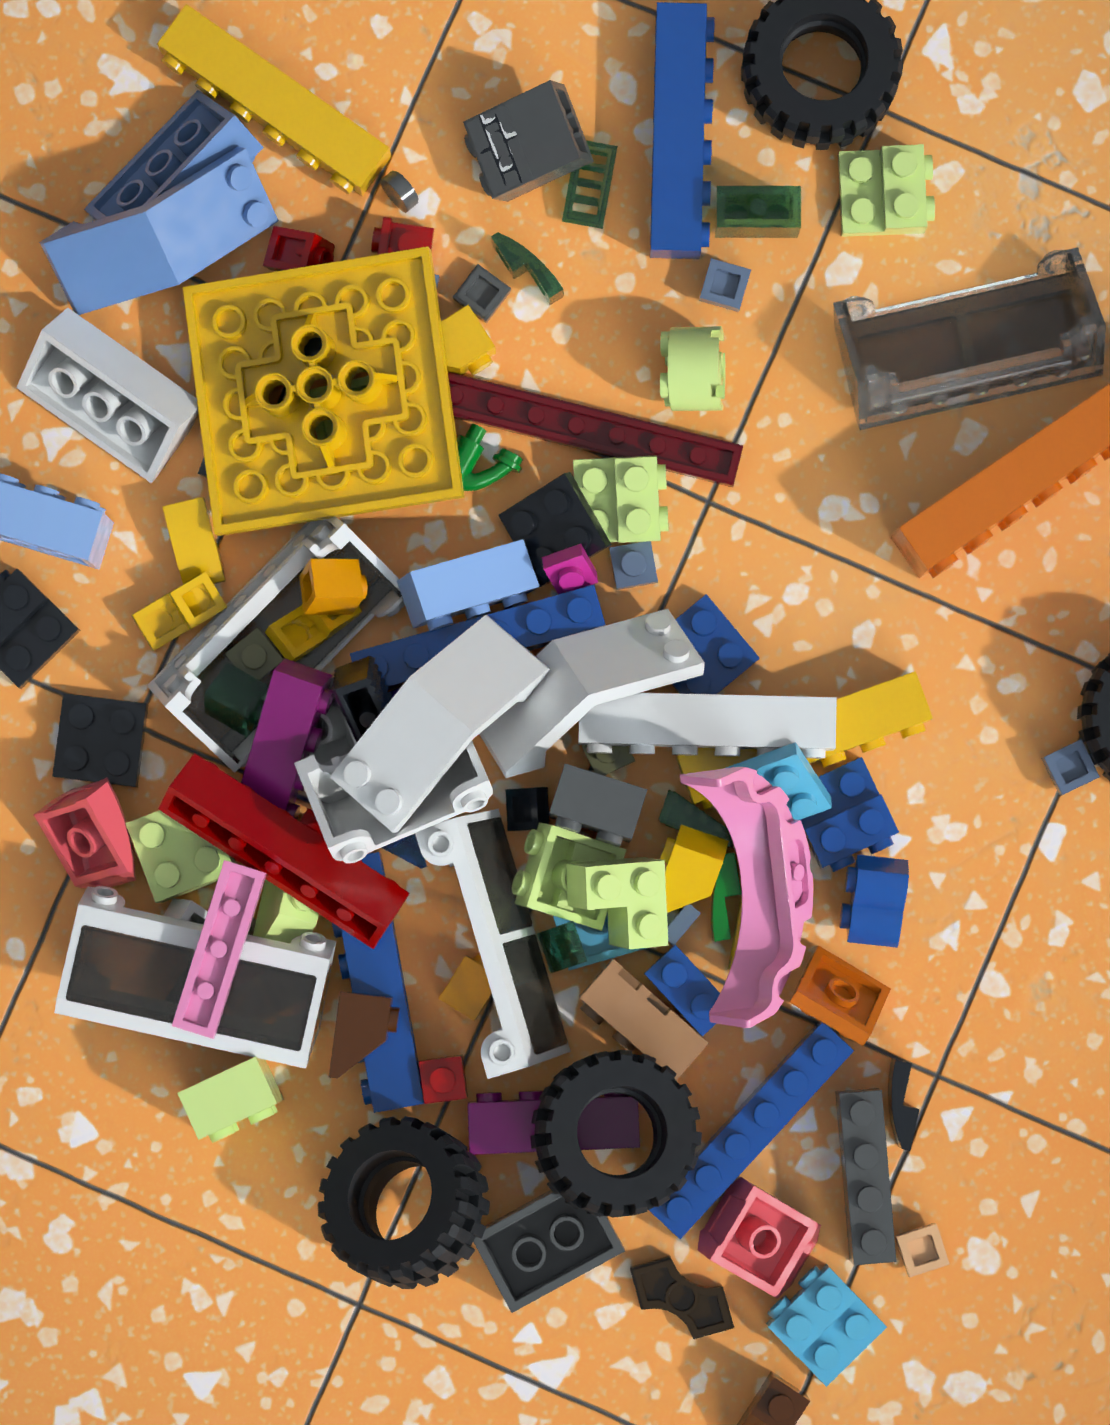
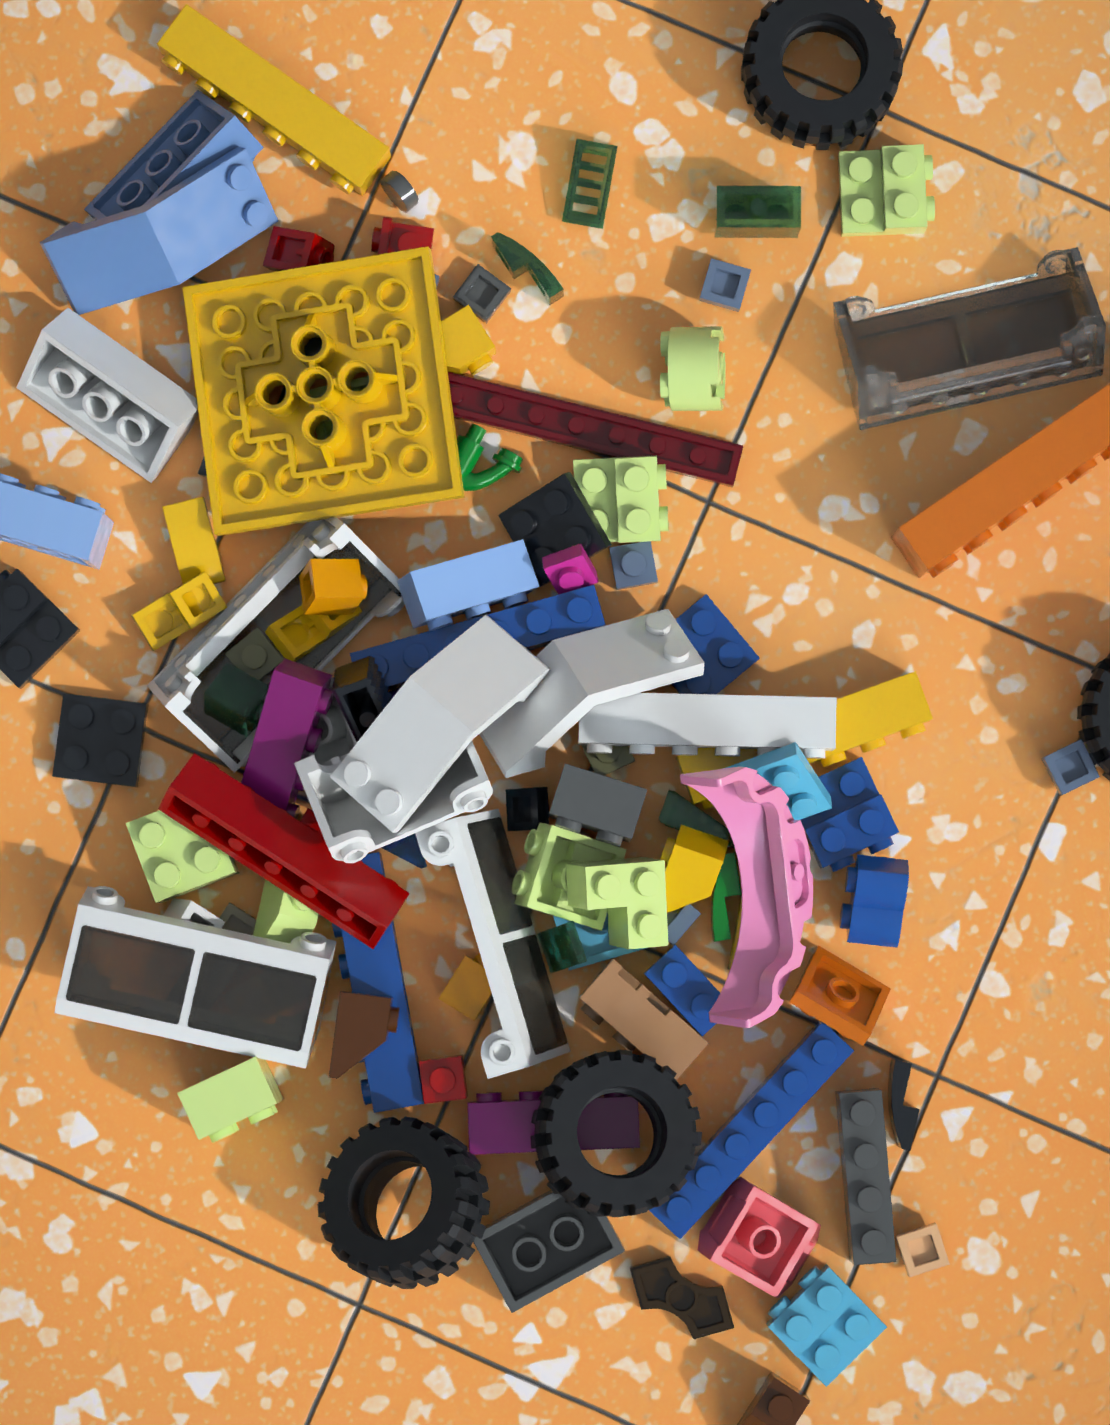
(90, 835): coral slope -> none
(219, 949): bright pink plate -> none
(527, 141): dark grey brick -> none
(679, 130): blue brick -> none

